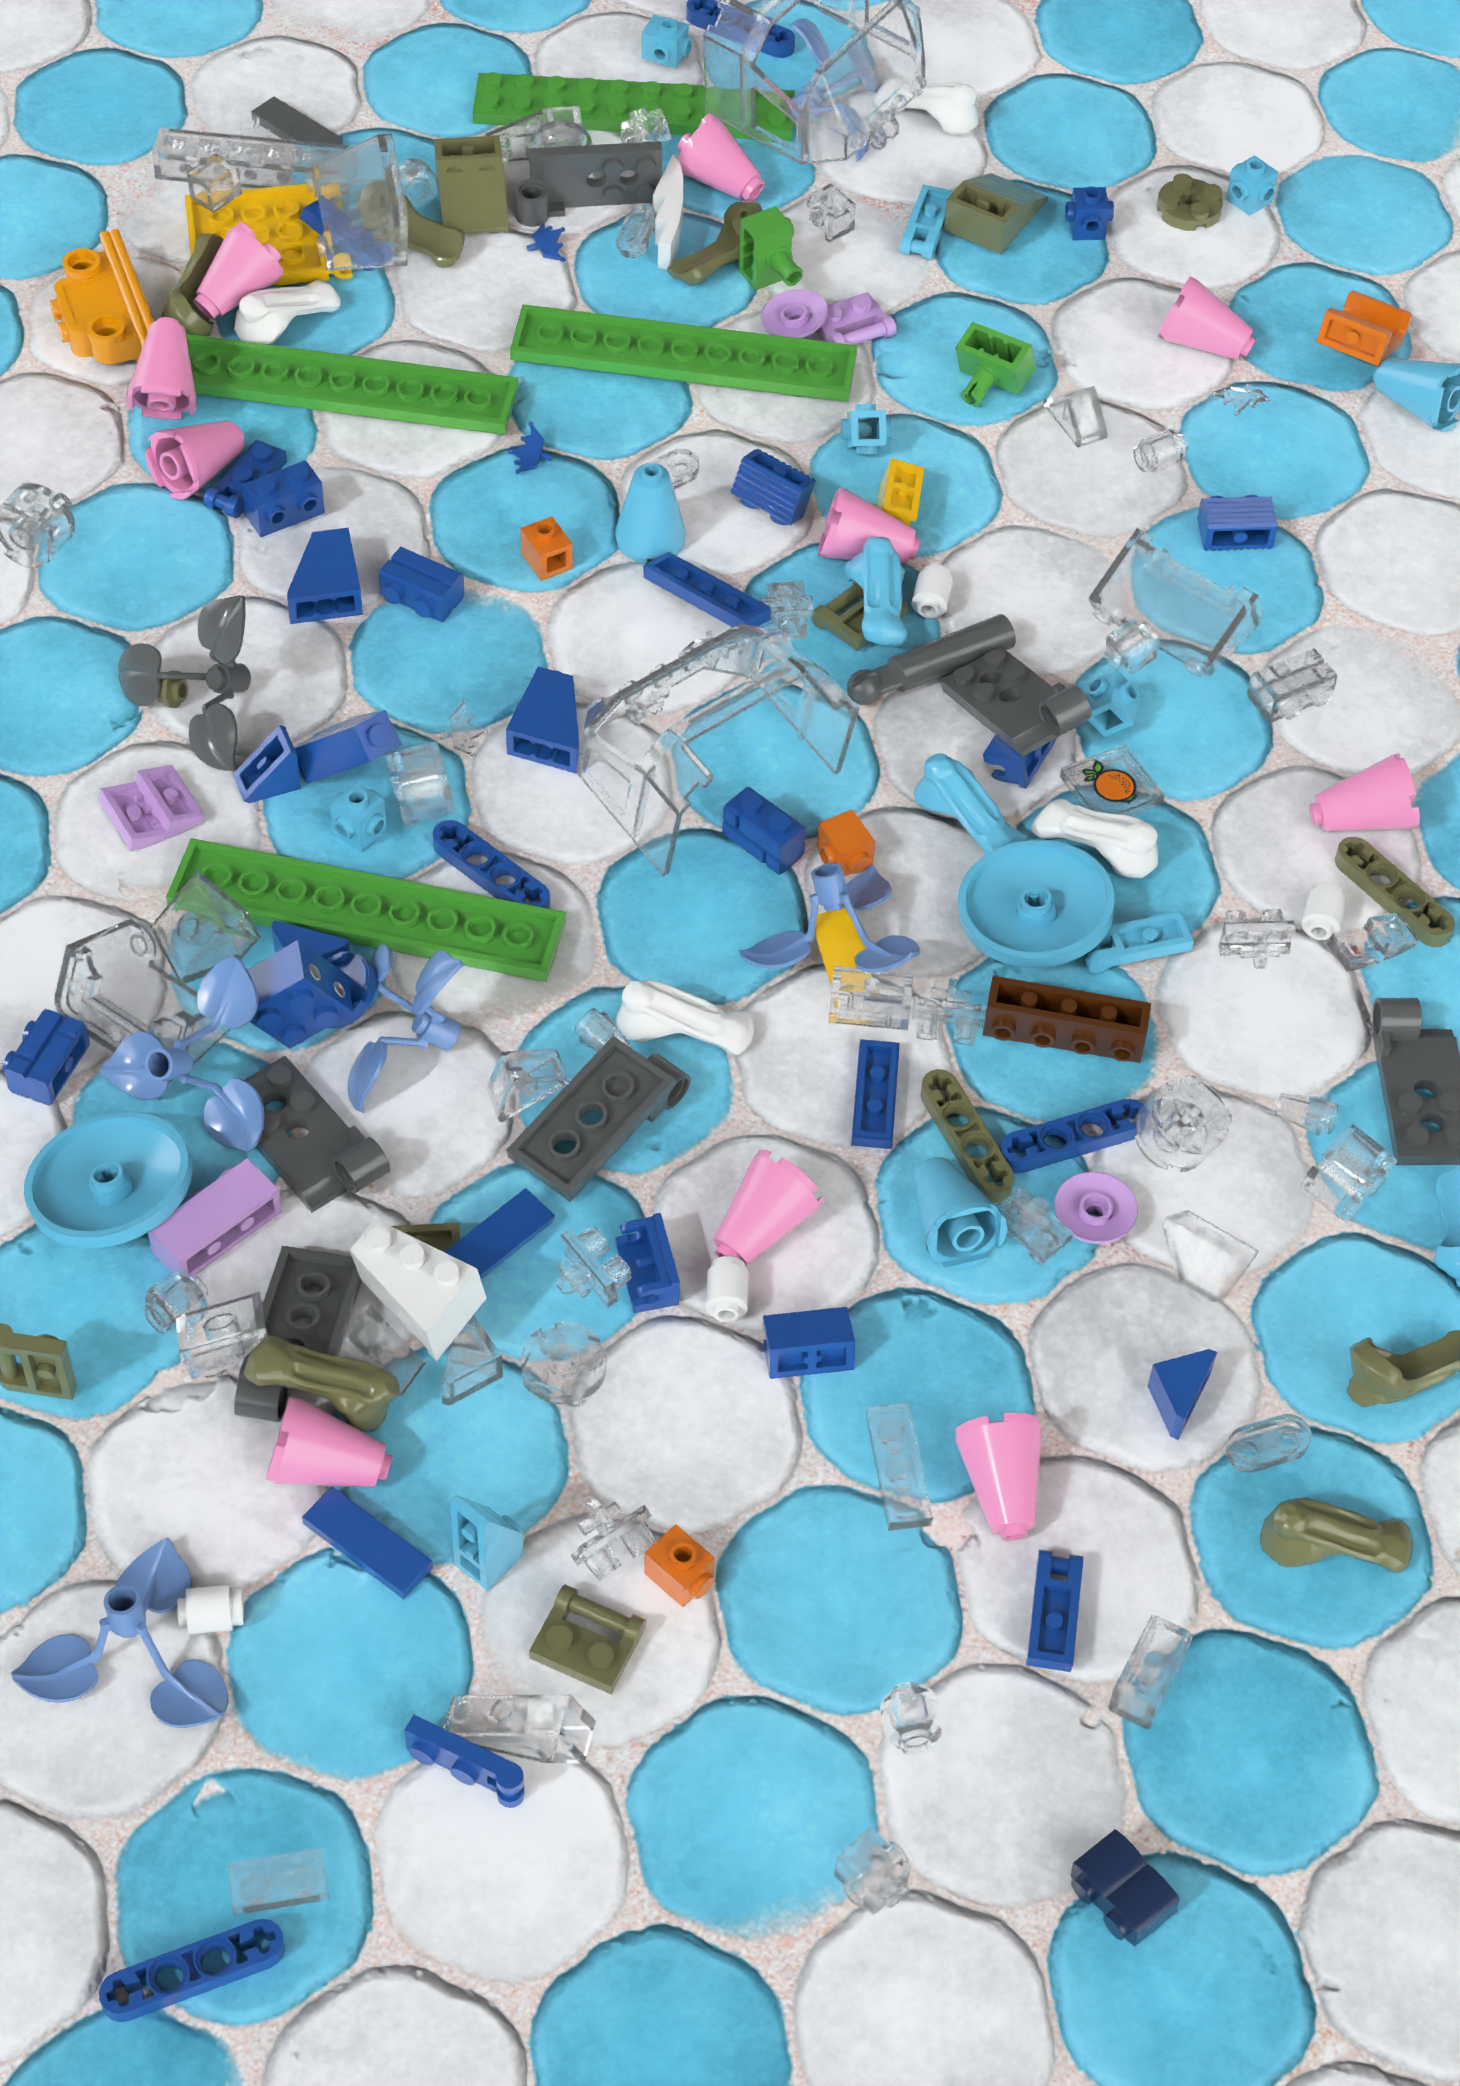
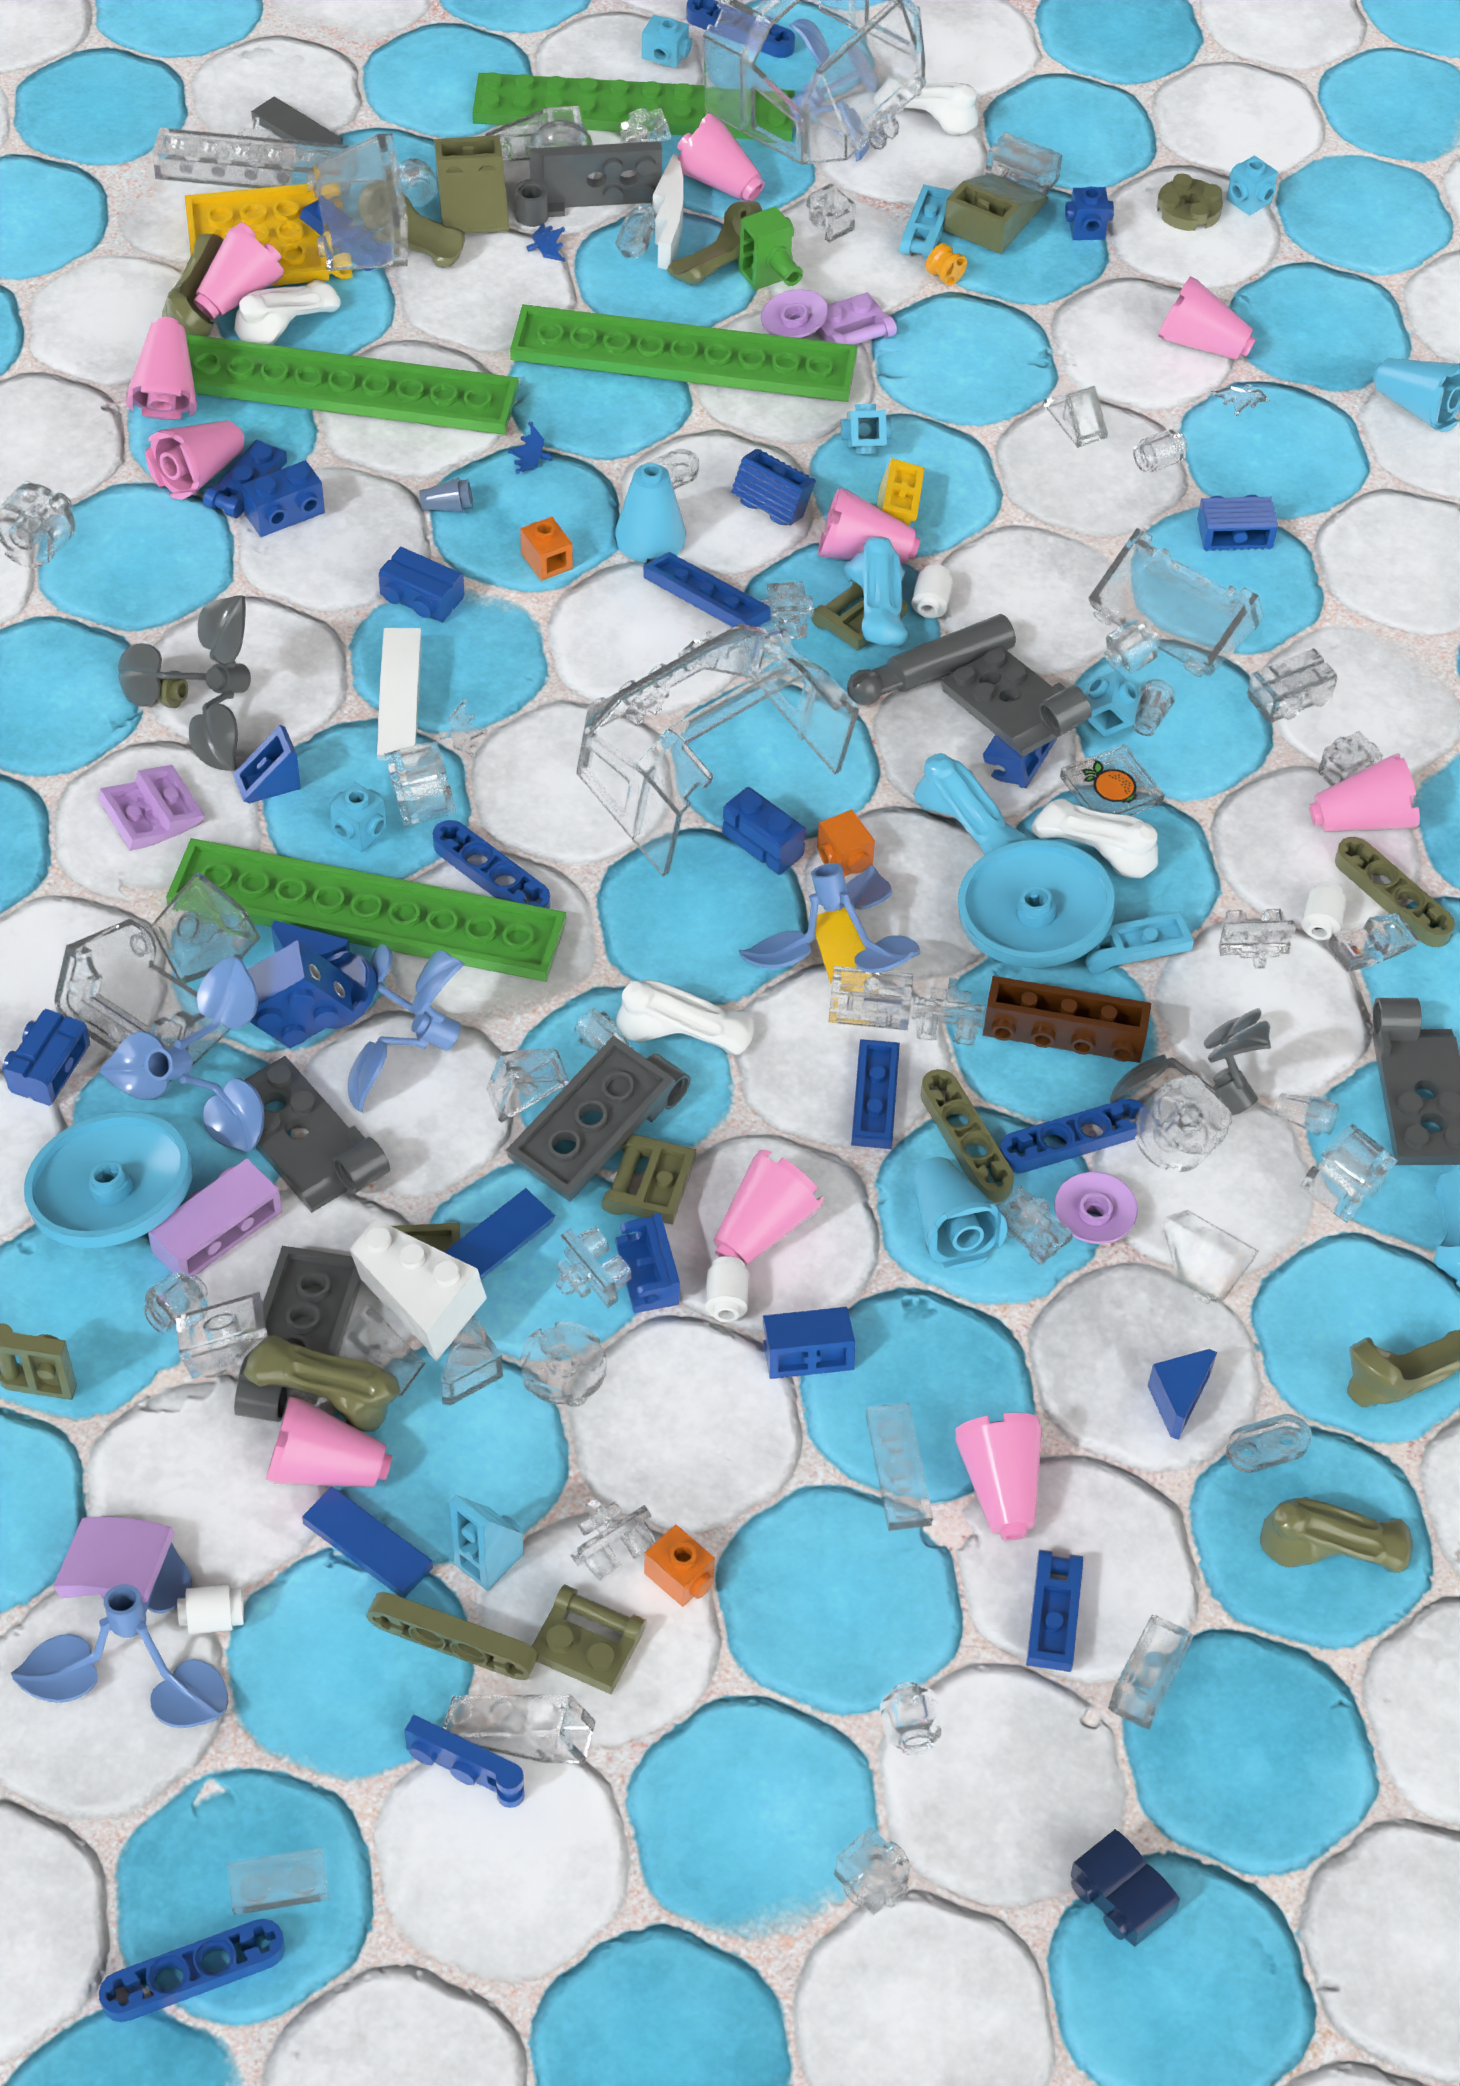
(102, 303): light orange brick -> none
(113, 1554): none -> lavender slope
(214, 182): clear brick -> none
(325, 579): blue slope -> none
(347, 745): blue slope -> none
(399, 689): none -> white slope
(448, 496): none -> sand blue cone
(452, 1636): none -> olive beam
(546, 722): blue slope -> none
(662, 1181): none -> olive plate
(946, 264): none -> light orange wheel
(993, 360): bright green brick -> none
(1024, 163): none -> clear brick
(1153, 705): none -> clear cone
(1236, 1037): none -> dark grey plant
(1347, 757): none -> clear brick
(1365, 328): orange panel -> none

